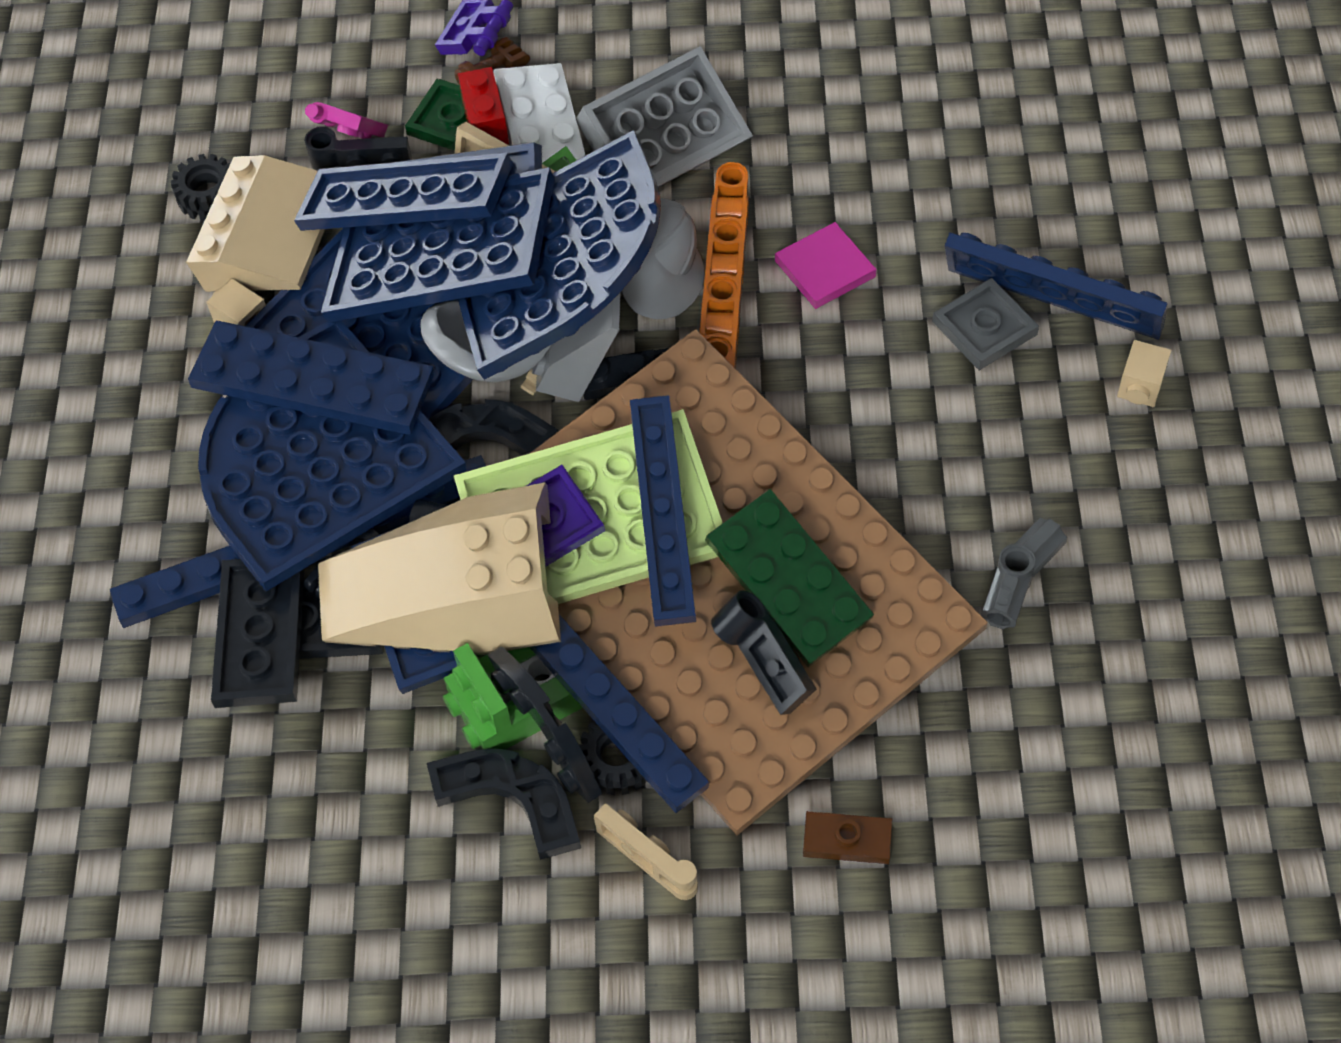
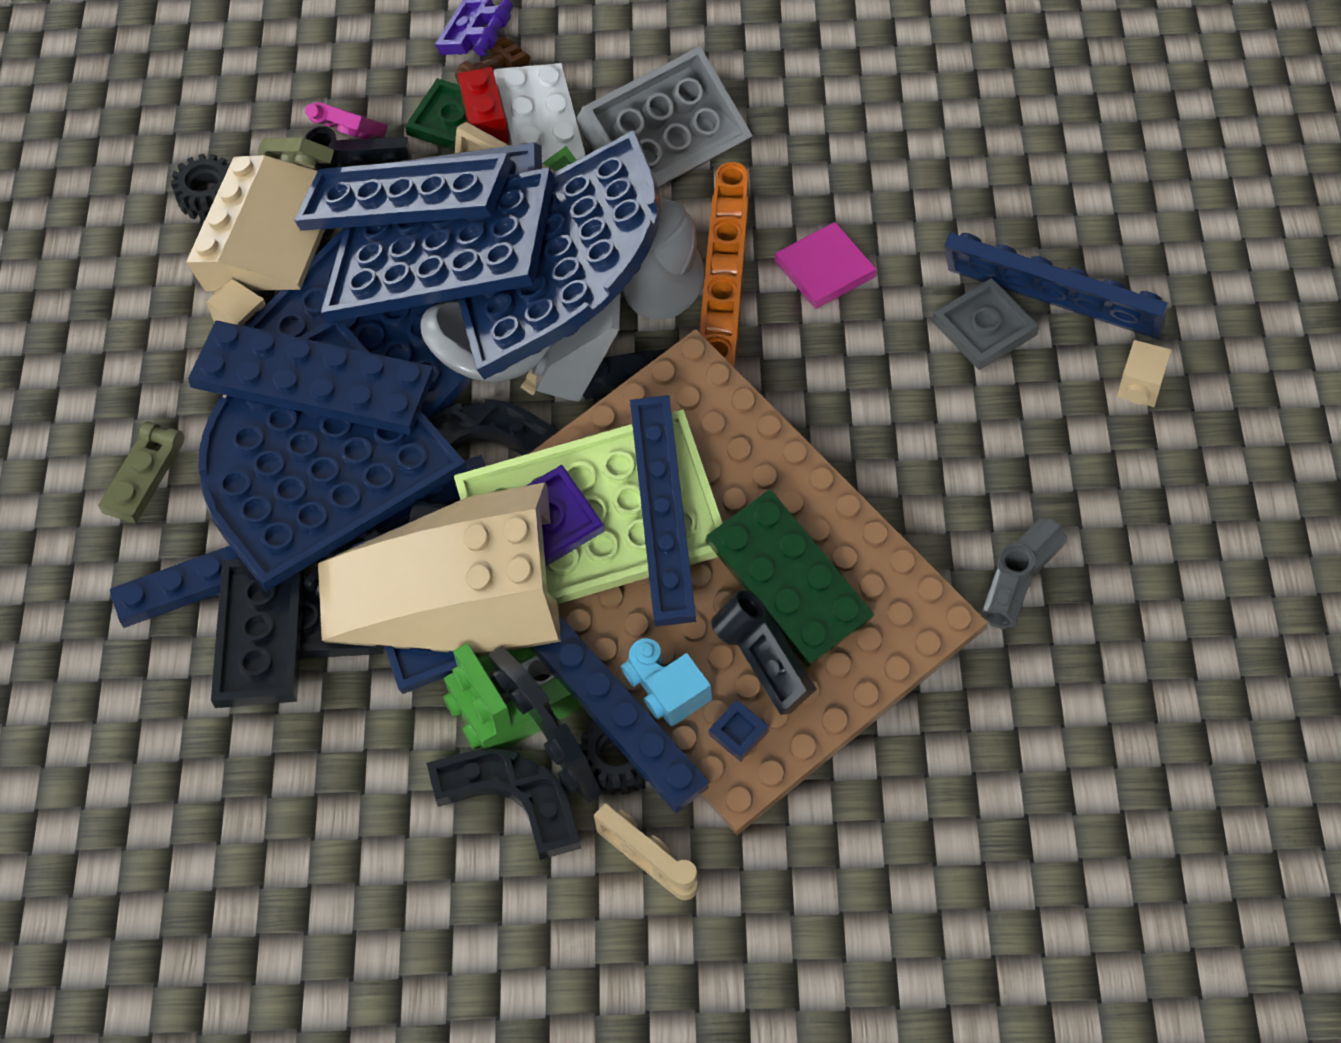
(141, 472): none -> olive plate
(296, 151): none -> olive plate
(672, 689): none -> medium azure brick
(738, 730): none -> dark blue plate
(847, 837): reddish brown plate -> none

